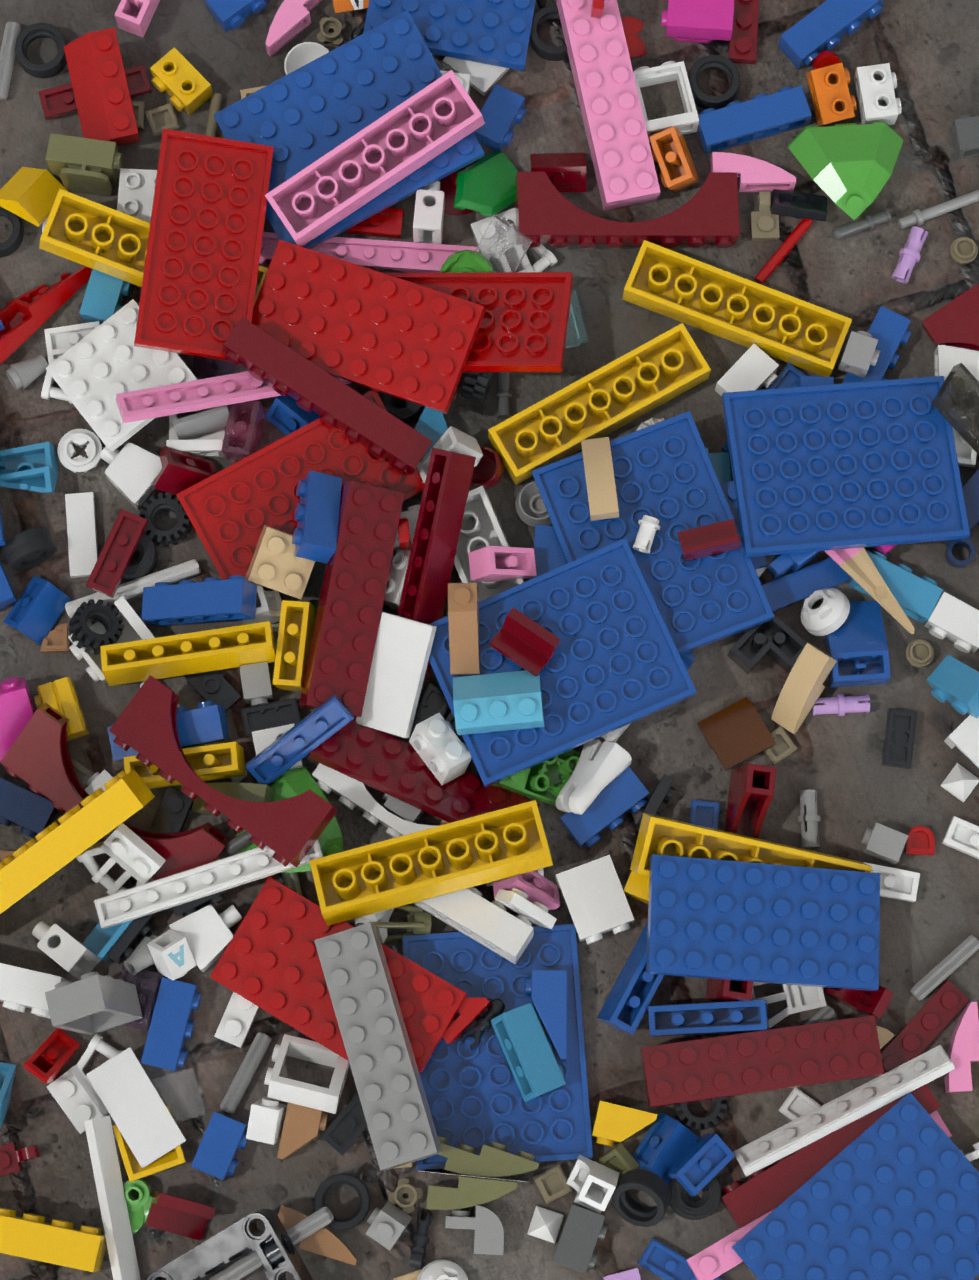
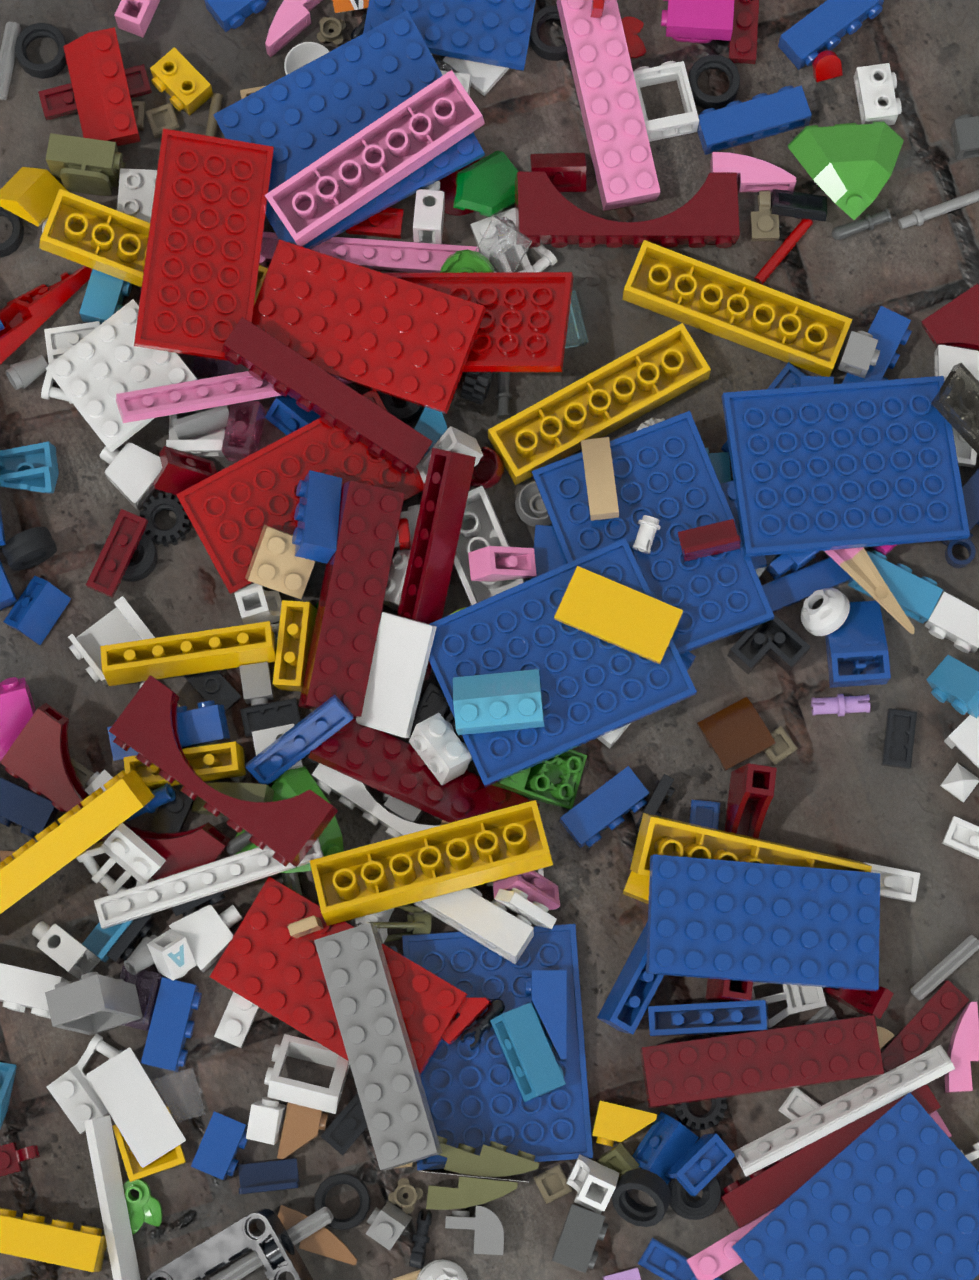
(52, 1056): red slope -> none
(57, 640): medium nougat tile -> none
(63, 698): yellow brick -> none
(80, 438): white gear -> none
(81, 533): white tile -> none
(99, 613): black tyre -> none
(135, 587): white axle -> none
(162, 796): none -> blue axle
(179, 1215): dark red panel -> none
(199, 601): blue brick -> none
(245, 1073): light grey axle -> none
(268, 1176): none -> dark blue panel
(305, 926): none -> tan tile
(464, 628): medium nougat slope -> none
(500, 116): blue brick -> none
(525, 642): dark red panel -> none
(545, 1224): white slope -> none
(593, 772): white piece -> none
(595, 899): white panel -> none
(618, 615): none -> yellow tile
(674, 159): orange brick -> none
(749, 373): white brick -> none
(802, 687): tan slope -> none
(809, 819): light grey pin -> none
(831, 94): orange brick -> none
(884, 843): light grey brick -> none
(909, 255): lavender pin -> none
(919, 653): dark tan plate -> none
(920, 841): red tile -> none
(963, 250): dark tan plate -> none

